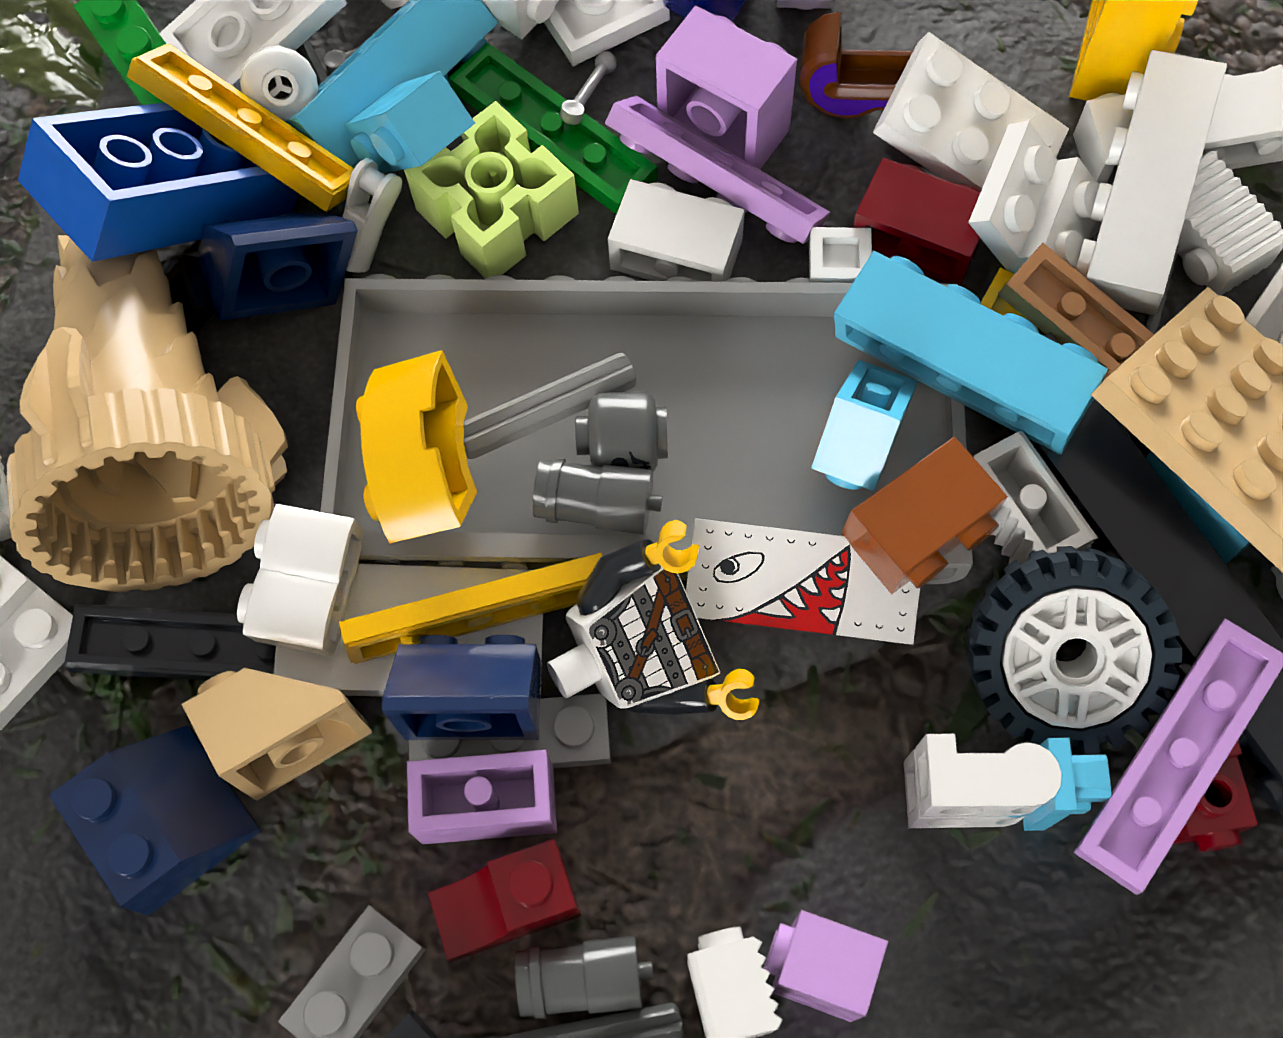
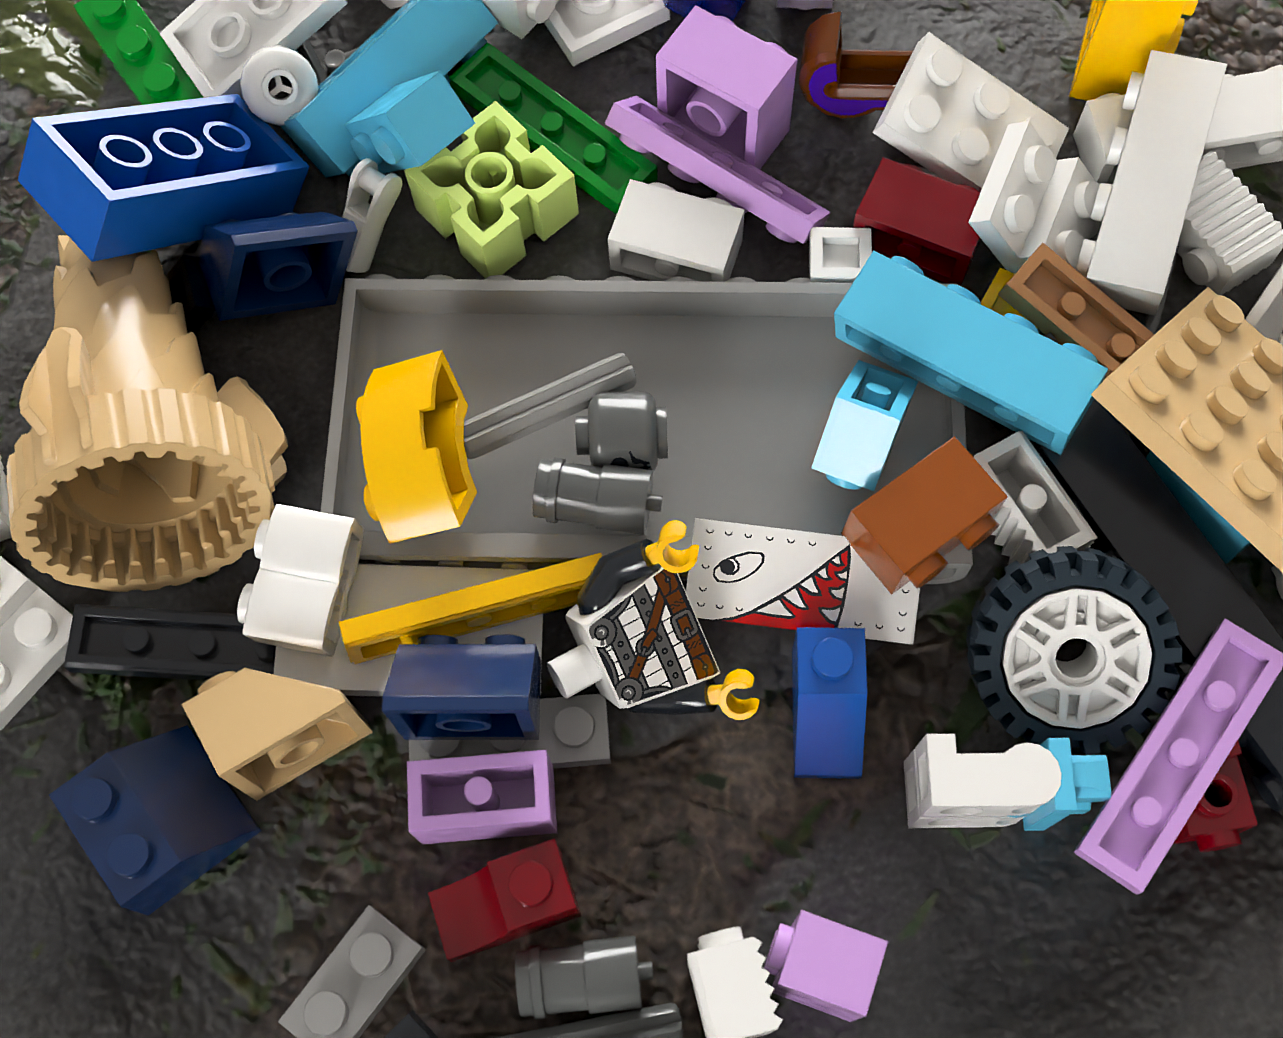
(243, 125): yellow tile -> none
(573, 110): light grey hinge -> none
(829, 702): none -> blue slope

